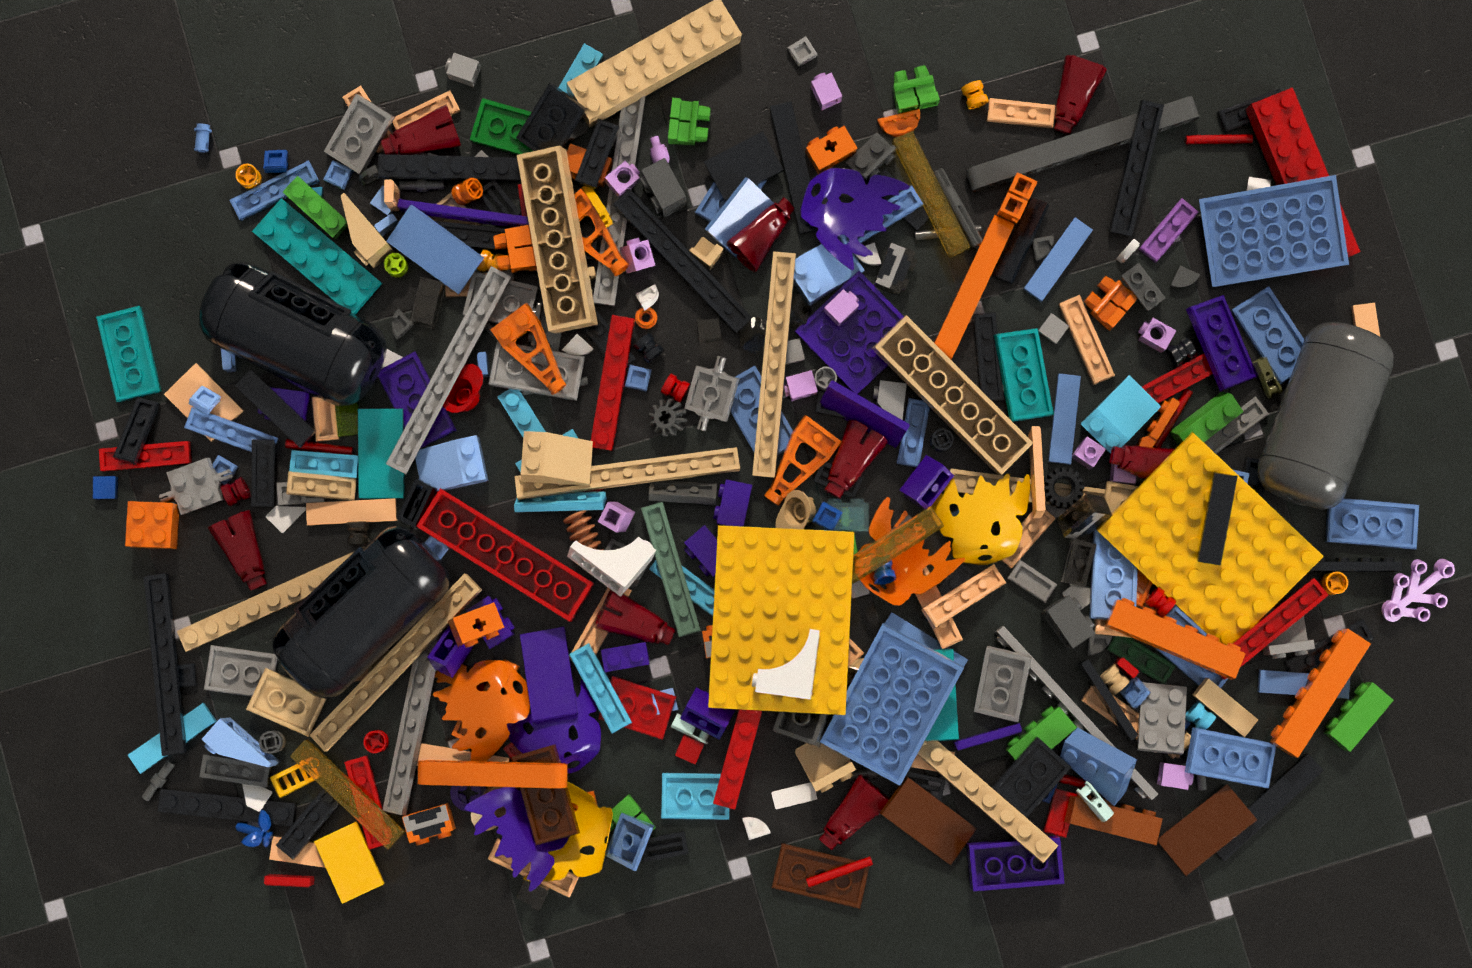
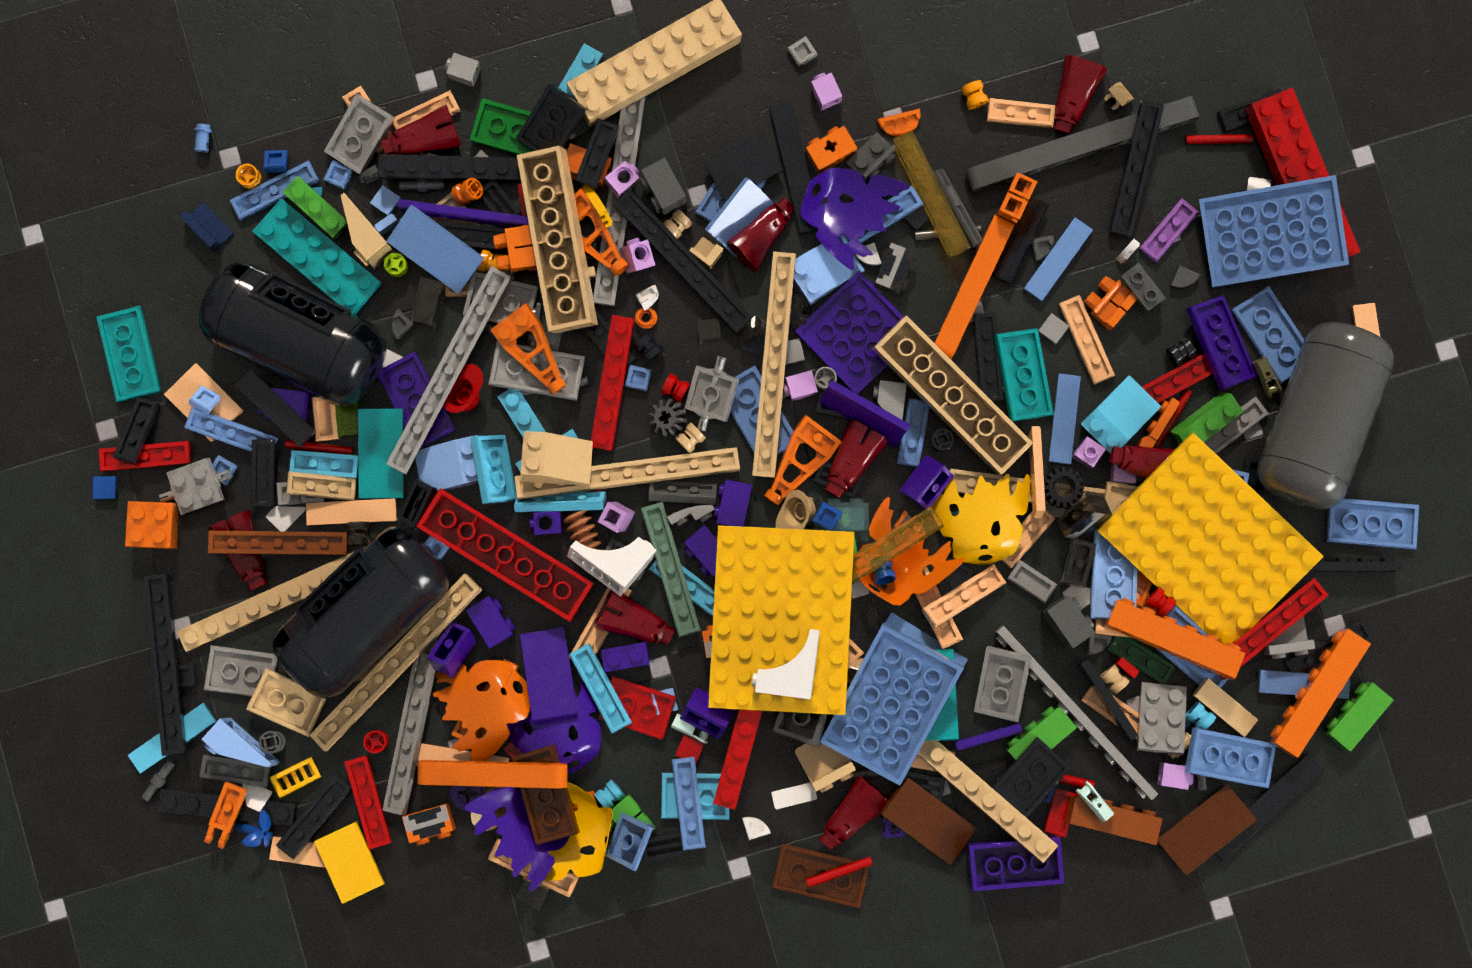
(207, 226): none -> dark blue panel
(226, 812): none -> orange hinge
(228, 361): light blue tile -> none
(235, 491): dark red wheel -> none
(277, 542): none -> dark orange plate
(288, 880): red tile -> none
(347, 794): clear yellow plate -> none
(391, 195): light nougat tile -> none
(463, 624): orange brick -> none
(483, 363): medium blue tile -> none
(493, 469): none -> medium azure tile
(555, 529): none -> dark purple brick
(577, 346): white tile -> none
(610, 794): none -> medium azure wheel
(658, 151): lavender cylinder -> none
(677, 223): none -> tan wheel
(683, 122): bright green hips -> none
(688, 803): none -> medium blue tile
(694, 435): none -> tan wheel
(700, 513): none -> light grey slope
(842, 307): lavender brick -> none
(888, 832): none -> dark purple plate
(914, 92): bright green hips -> none
(1099, 764): medium blue wedge -> none
(1121, 95): none -> tan tile
(1135, 692): medium blue tile -> none
(1165, 331): lavender brick -> none
(1217, 518): black tile -> none
(1337, 580): light orange wheel -> none
(1416, 591): lavender plant -> none

